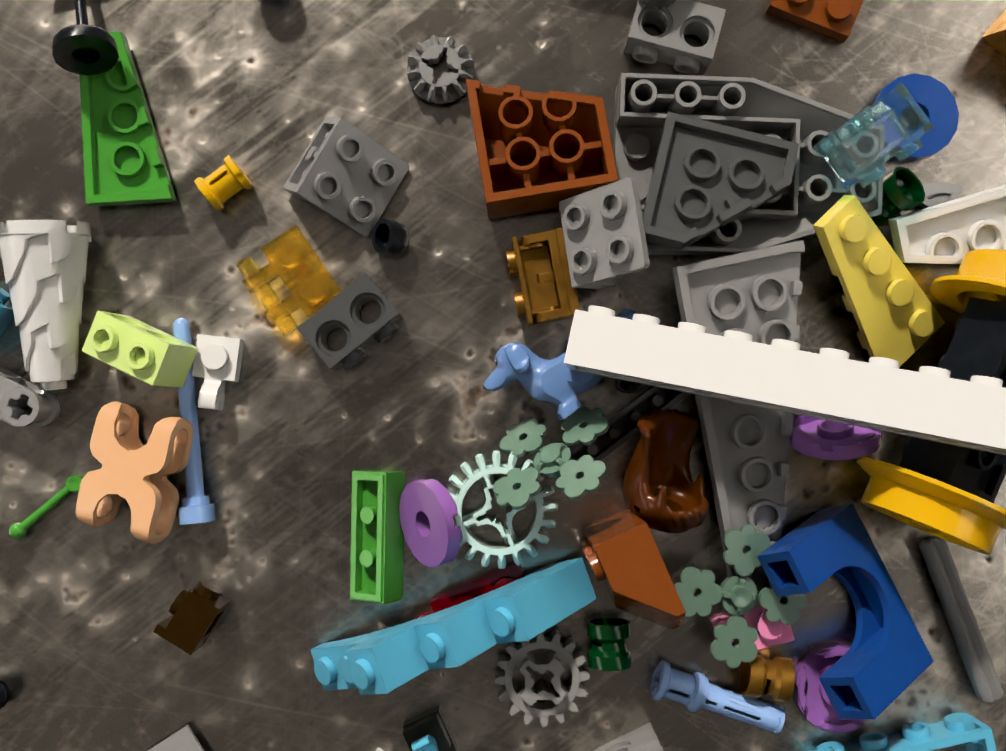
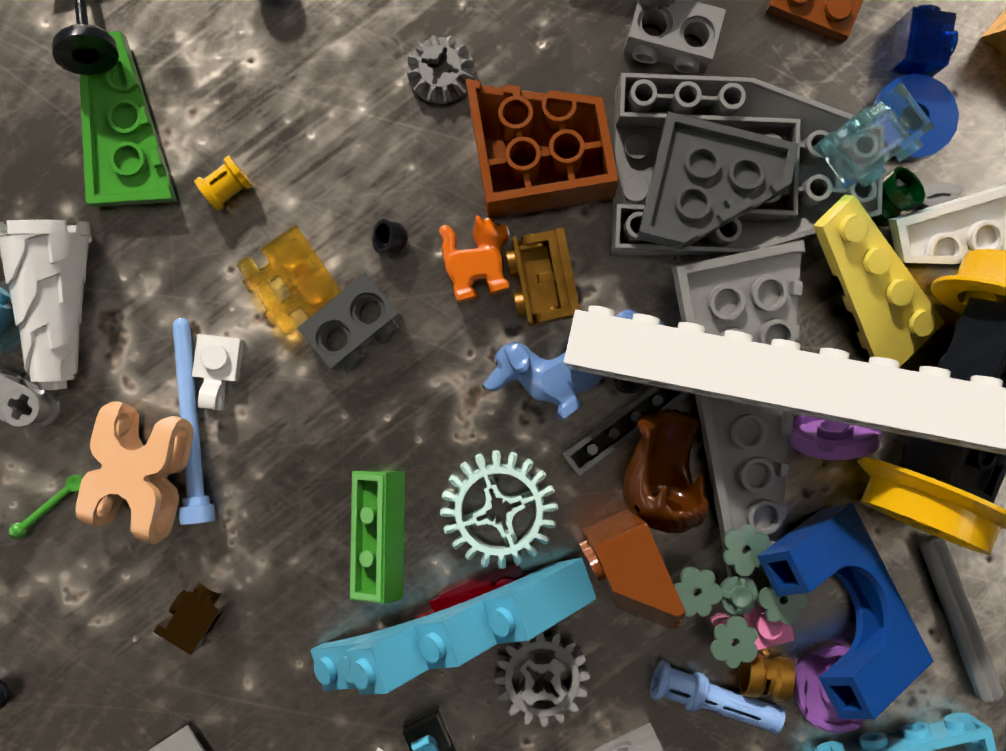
(139, 349): yellowish green brick -> none
(347, 174): light grey bracket -> none
(429, 523): medium lavender tile -> none
(478, 264): none -> orange animal
(552, 460): sand green plant -> none
(604, 234): light grey bracket -> none
(609, 644): dark green wheel -> none
(923, 41): none -> clear blue brick

